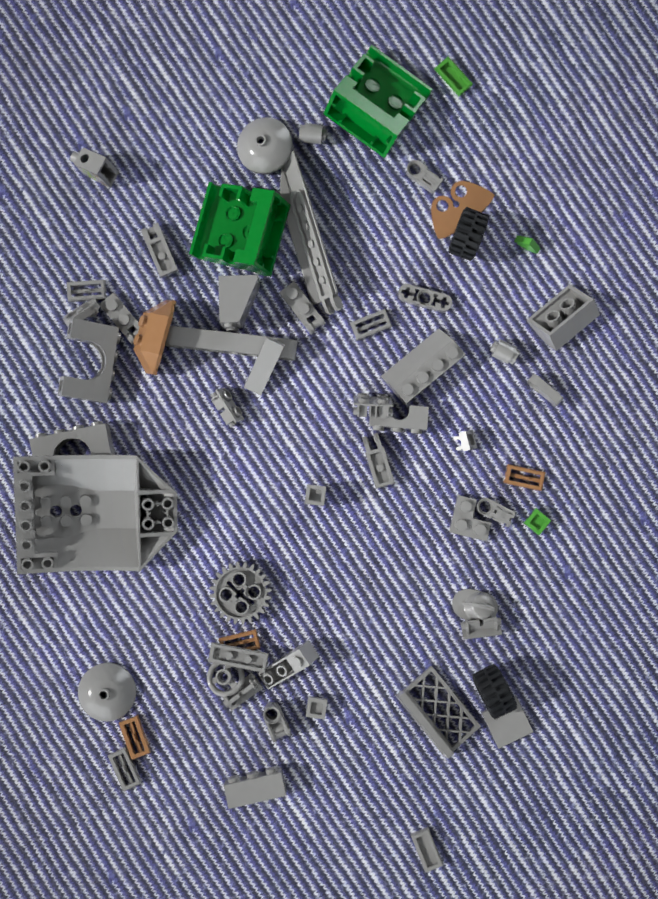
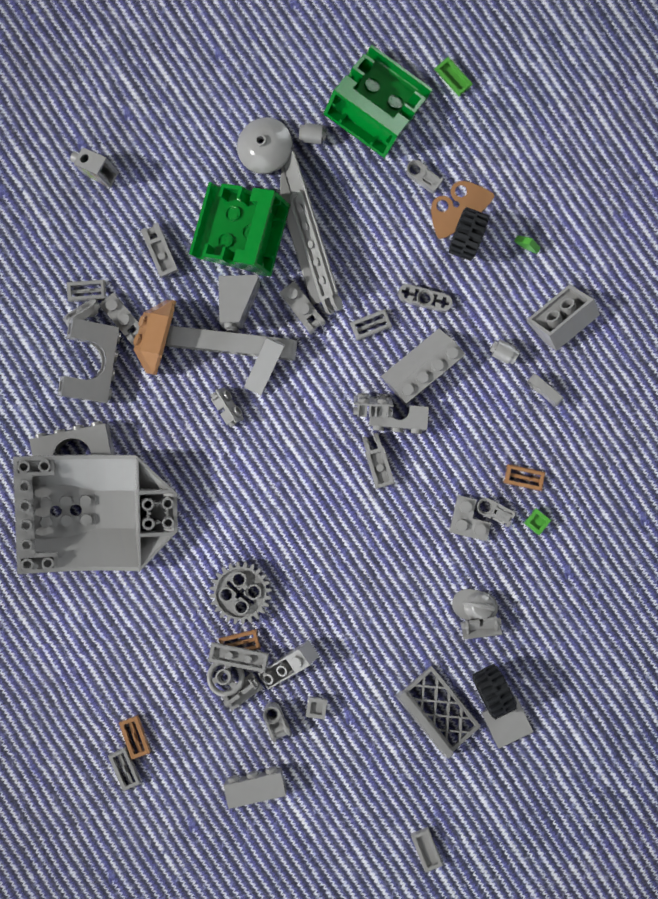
(116, 683): light grey dish -> none
(315, 495): light grey brick -> none
(467, 440): tile -> none

